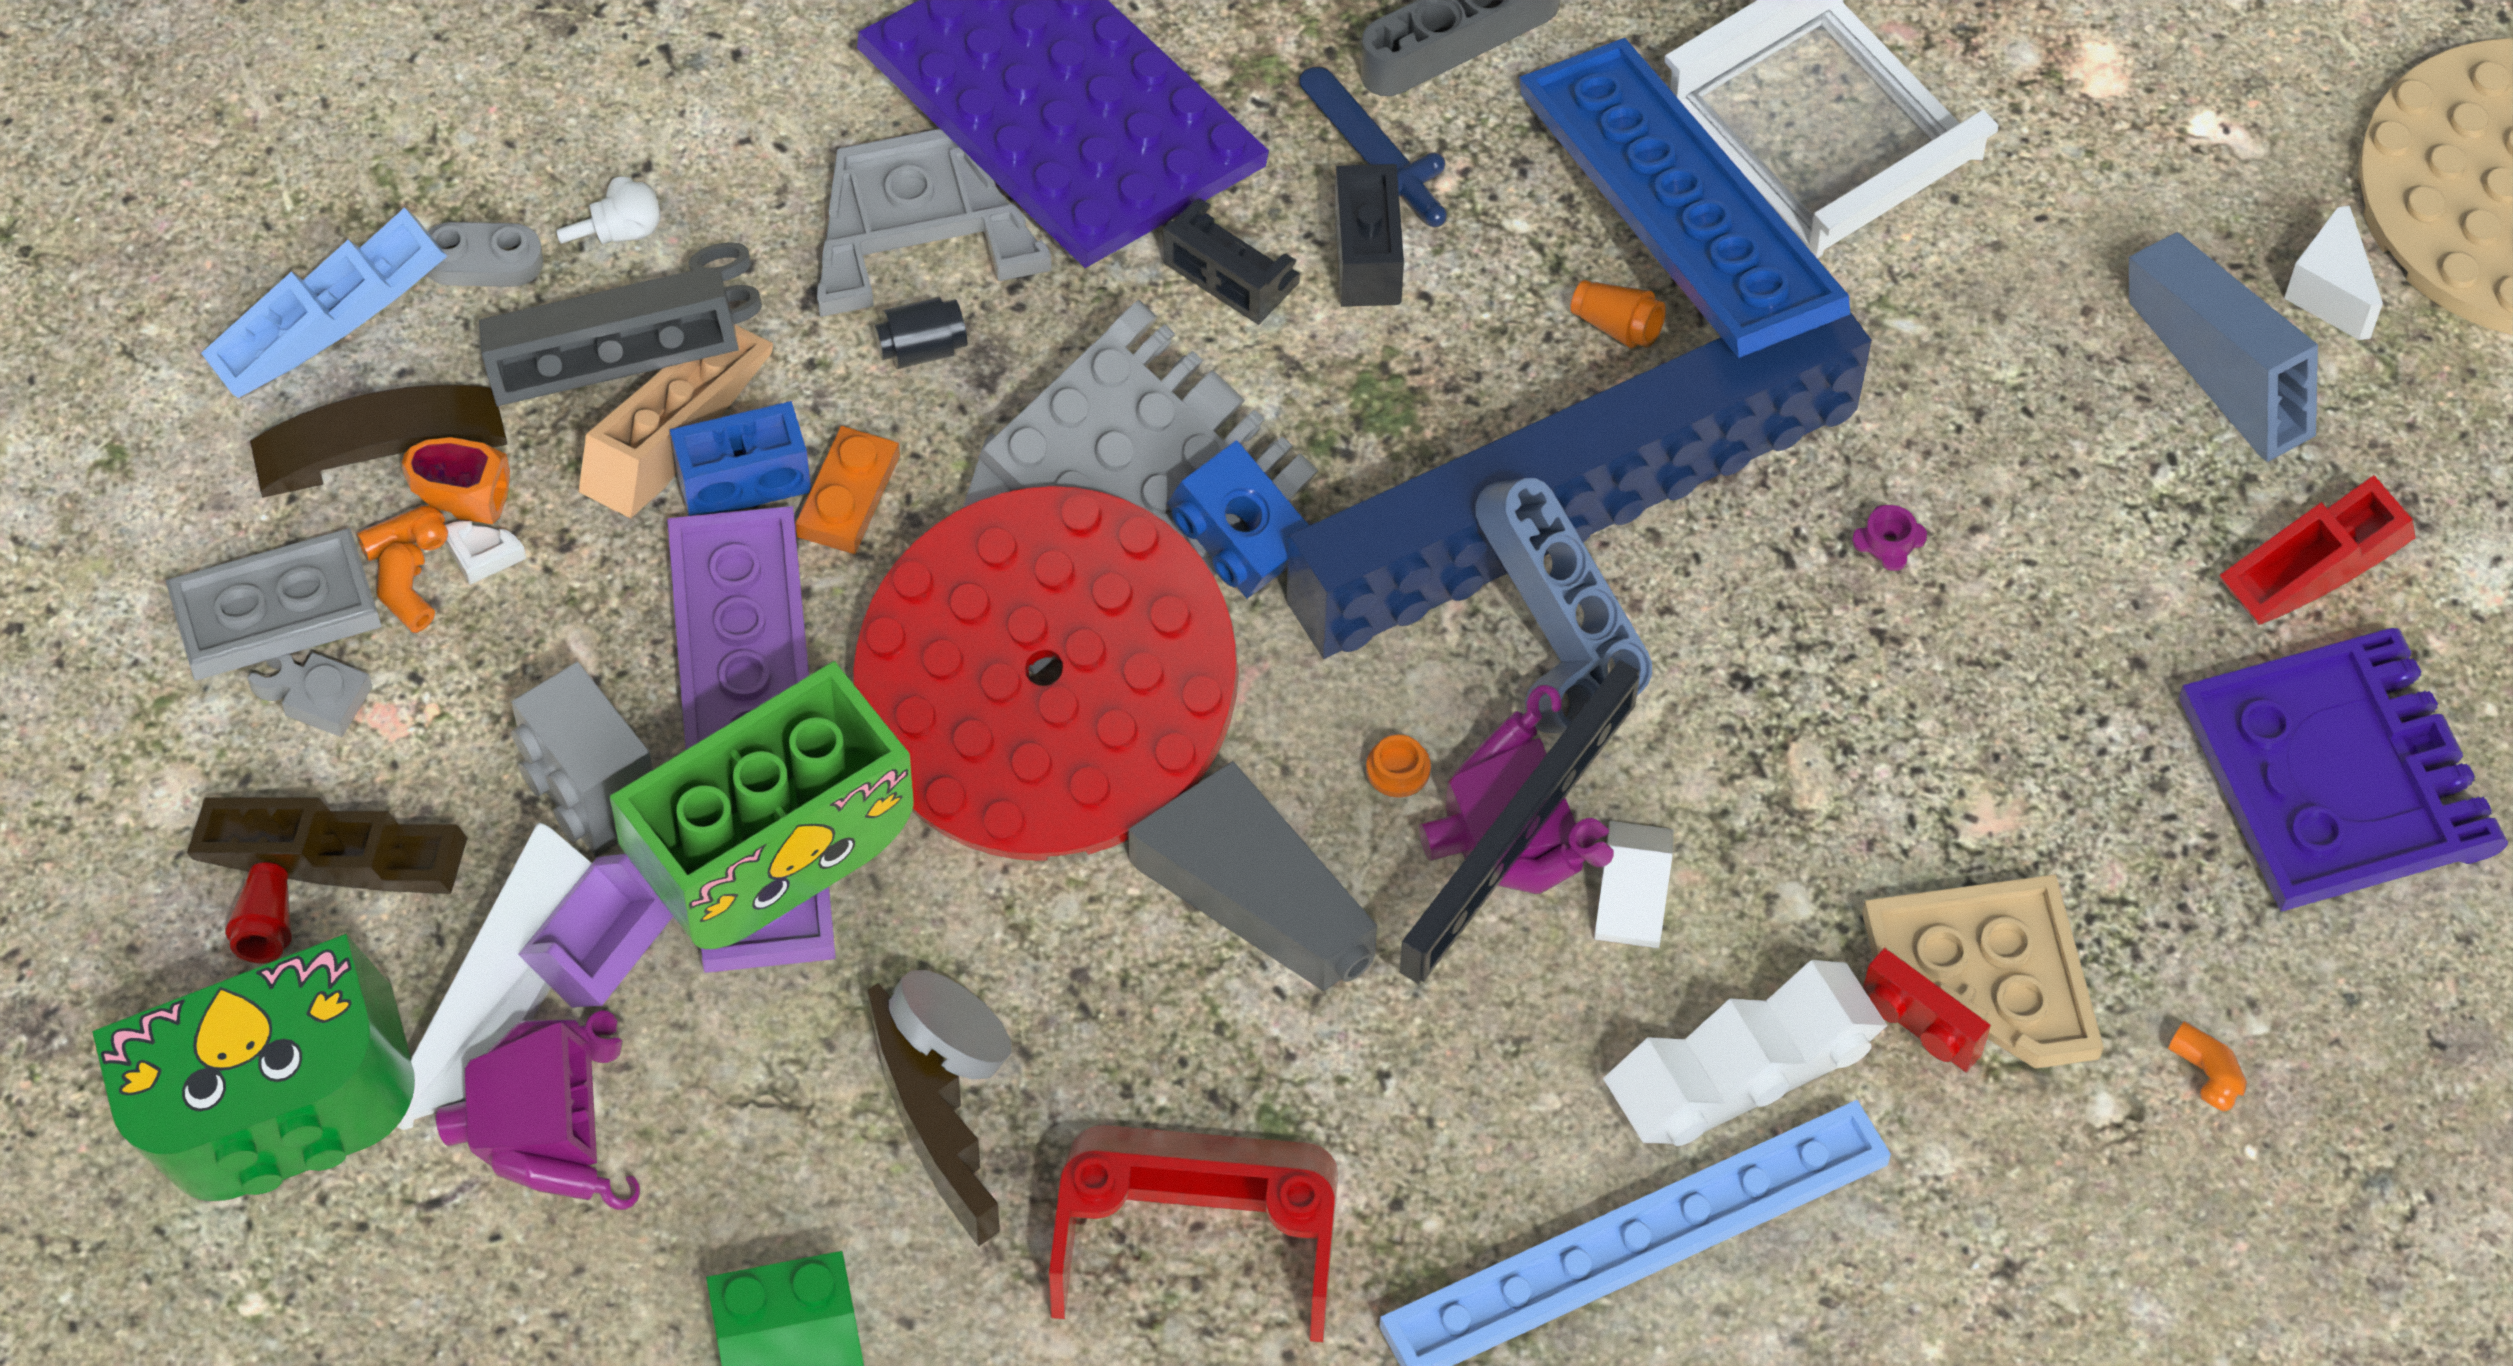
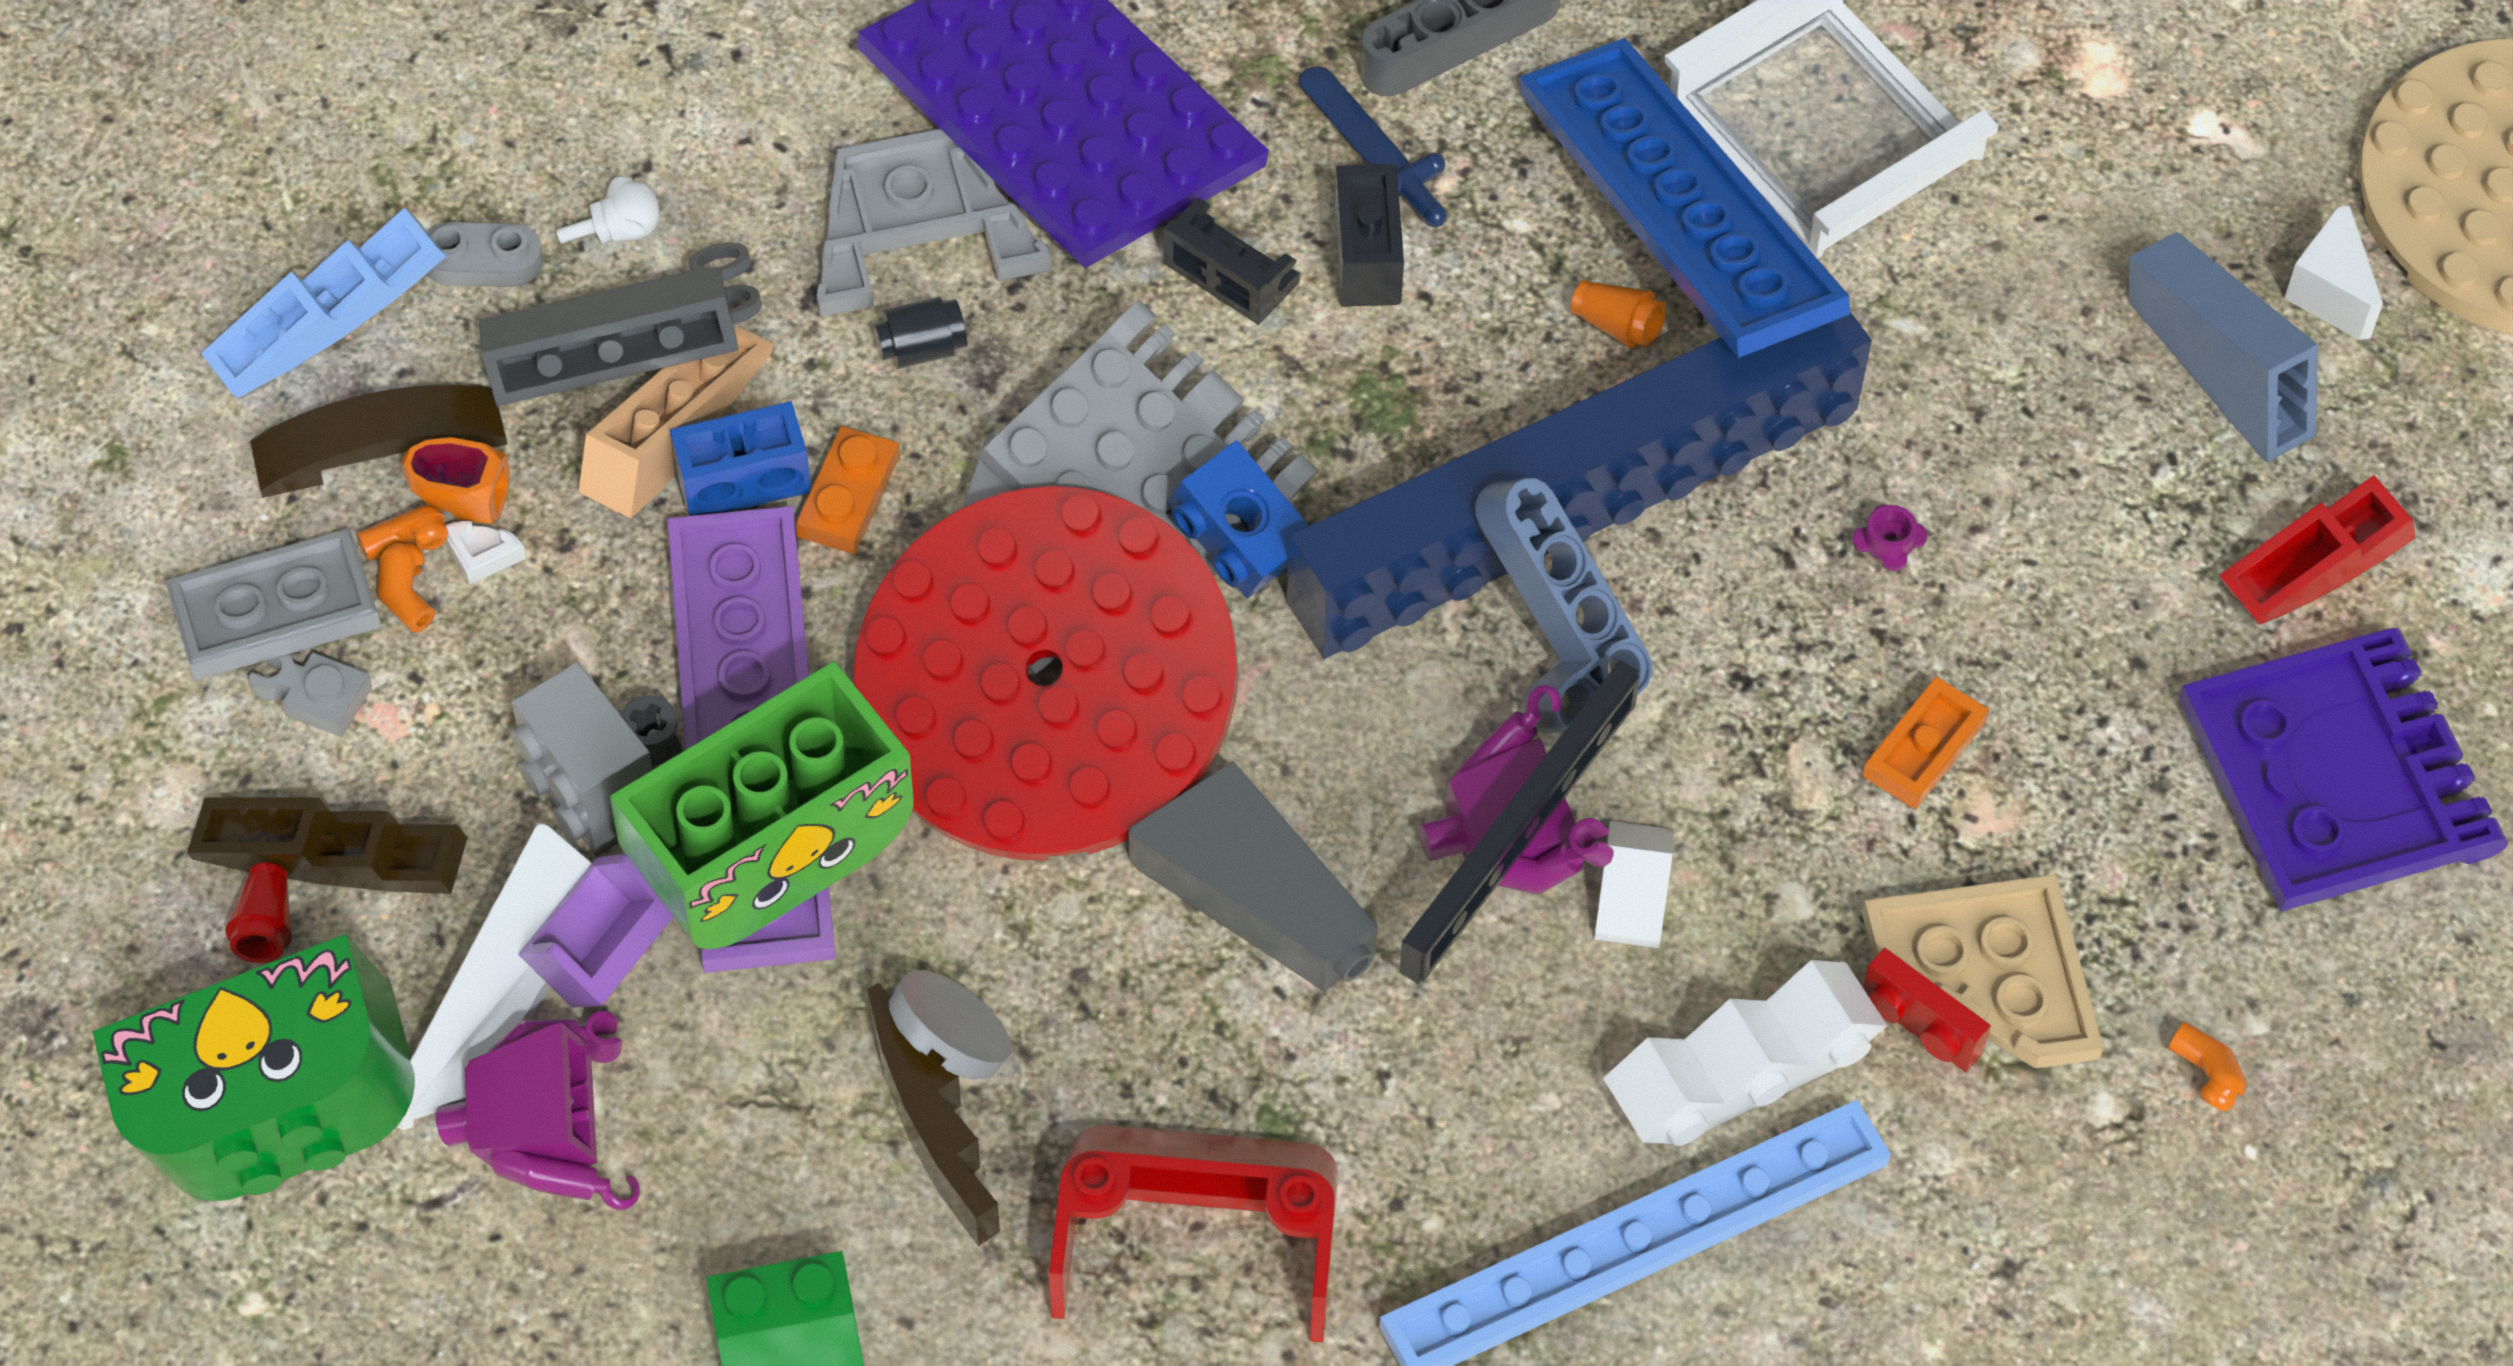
(657, 738): none -> dark grey bush
(1398, 766): orange plate -> none
(1925, 743): none -> orange plate

